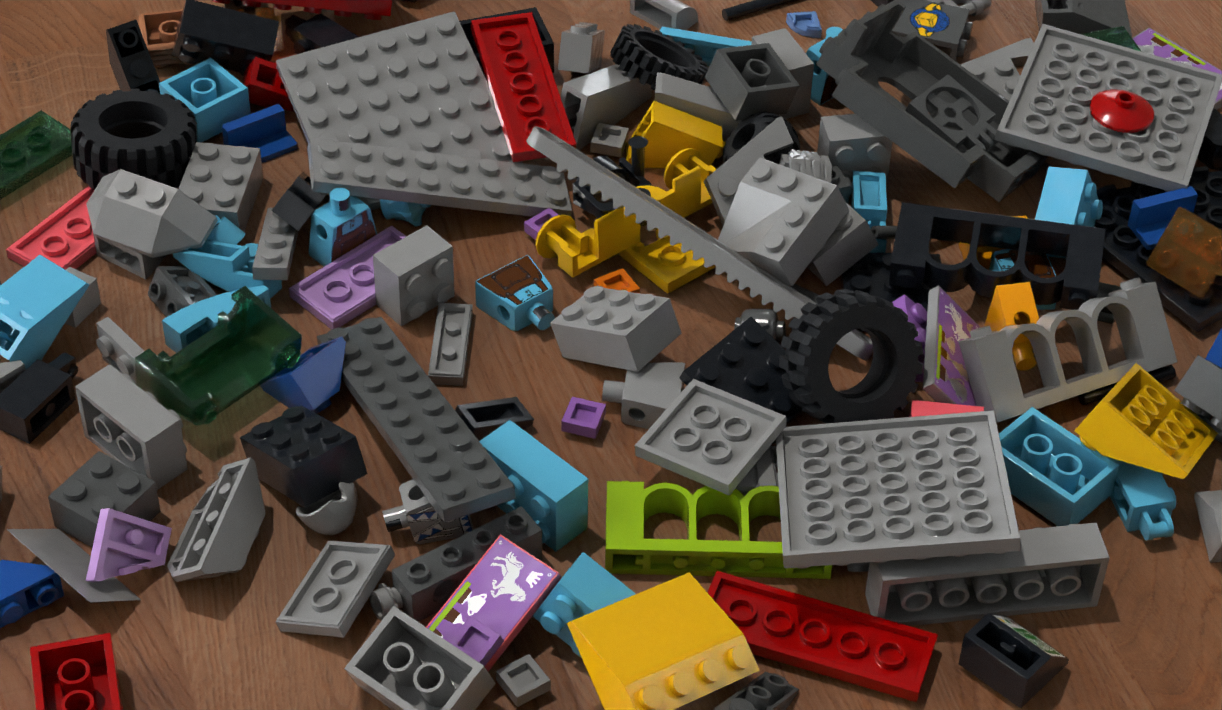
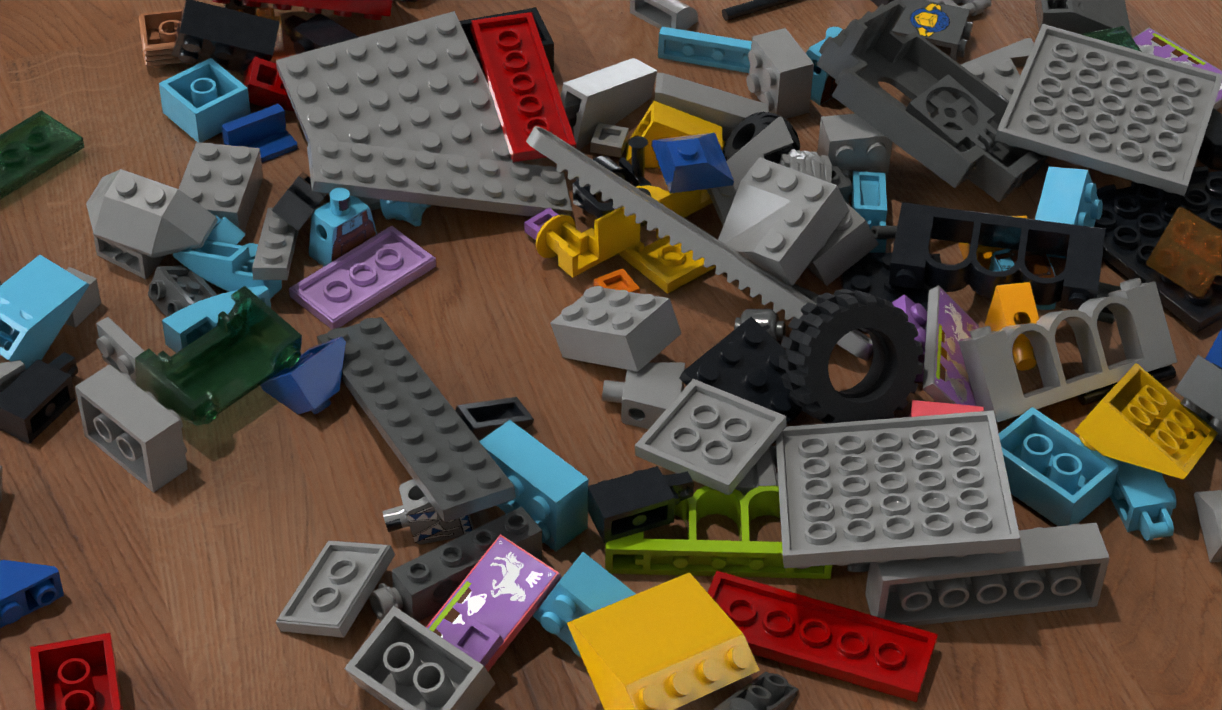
(61, 238): coral tile -> none
(71, 564): light grey sticker -> none
(97, 486): dark grey brick -> none
(126, 545): lavender wing -> none
(131, 58): black slope -> none
(133, 133): black tyre -> none
(221, 525): light grey wedge -> none
(304, 455): black brick -> none
(332, 513): light grey hair -> none
(414, 275): light grey brick -> none
(450, 344): light grey tile -> none
(517, 295): torso -> none
(523, 680): light grey plate -> none
(581, 48): light grey brick -> none
(583, 417): medium lavender plate -> none
(636, 502): none -> black hinge
(649, 53): black tyre -> none
(692, 162): none -> blue slope
(751, 80): dark grey brick -> none
(805, 23): medium blue tile -> none
(1009, 658): black slope -> none
(1121, 111): red dish -> none
(1153, 213): blue panel -> none

